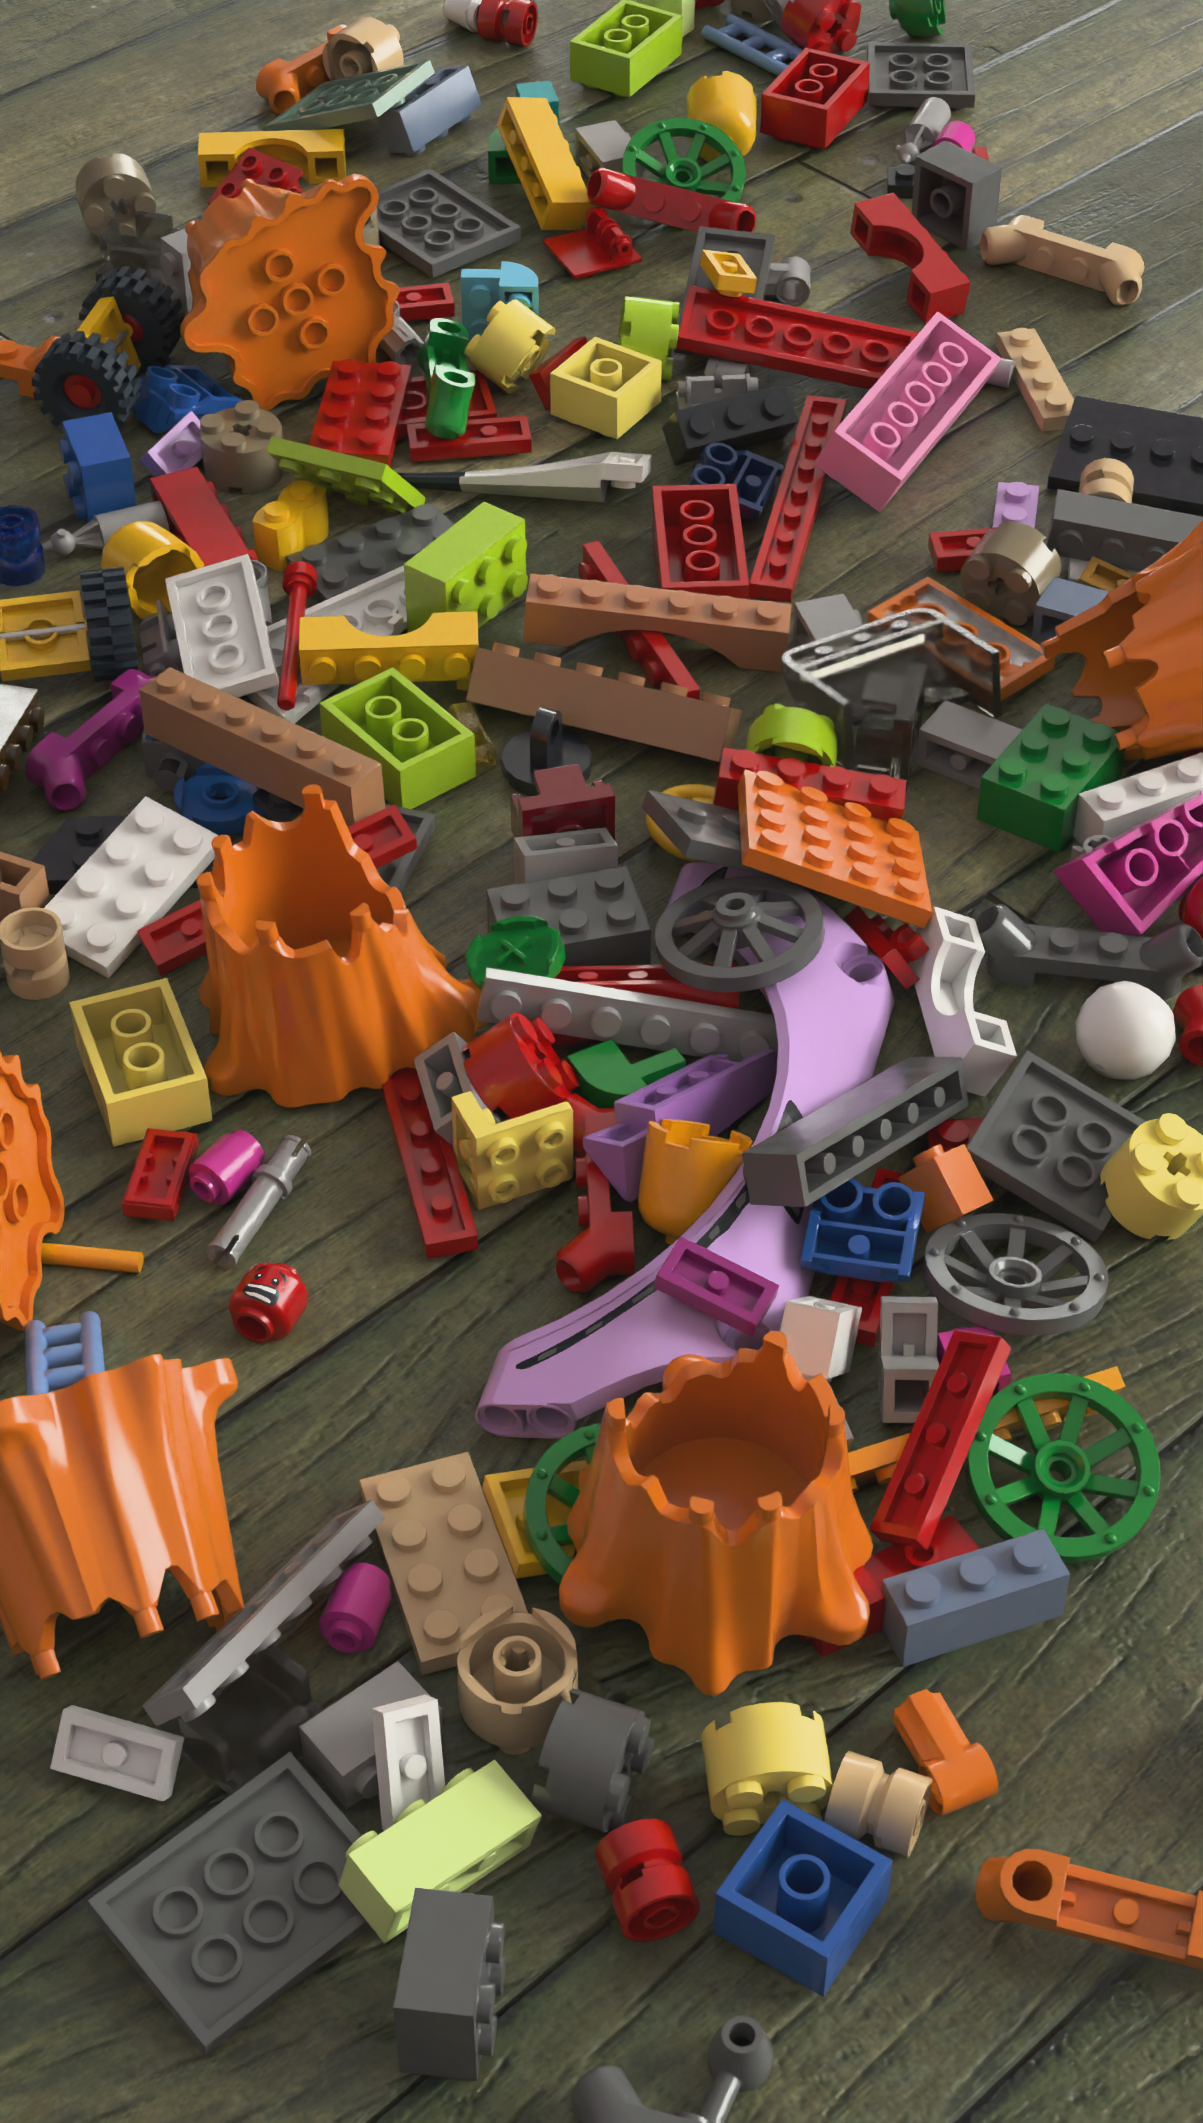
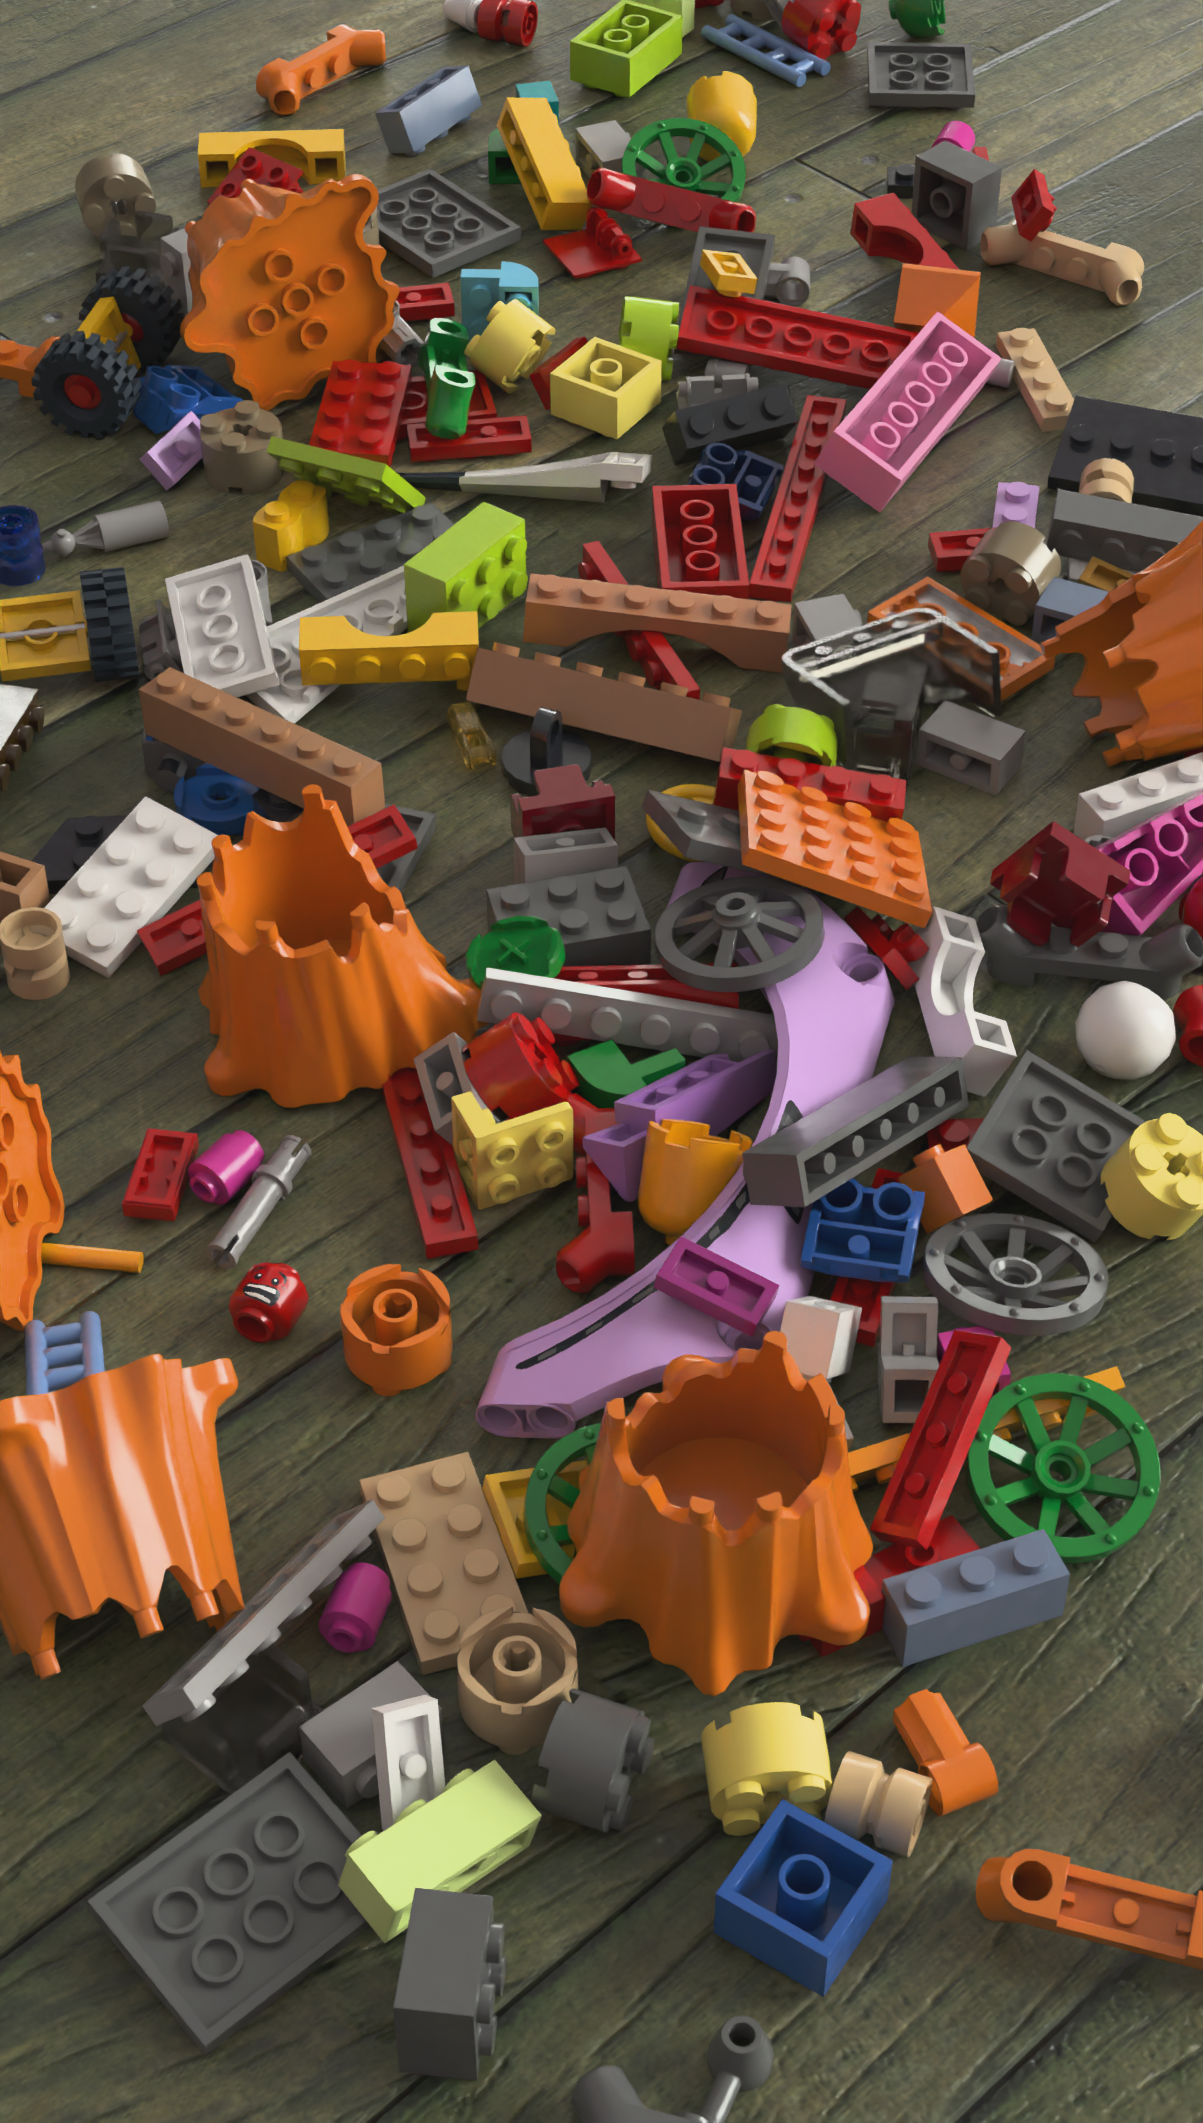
(65, 763): magenta plate -> none
(97, 466): blue brick -> none
(117, 1753): white plate -> none
(140, 1061): light yellow brick -> none
(148, 558): yellow cylinder -> none
(198, 516): red brick -> none
(299, 584): red piece -> none
(353, 98): sand green plate -> none
(362, 48): tan brick -> none
(396, 1328): none -> orange brick
(404, 730): lime brick -> none
(646, 1880): red wheel -> none
(814, 98): red brick -> none
(923, 129): light grey wheel -> none
(934, 289): none -> orange slope
(1033, 206): none -> red plate
(1043, 770): green brick -> none
(1058, 883): none -> dark red panel

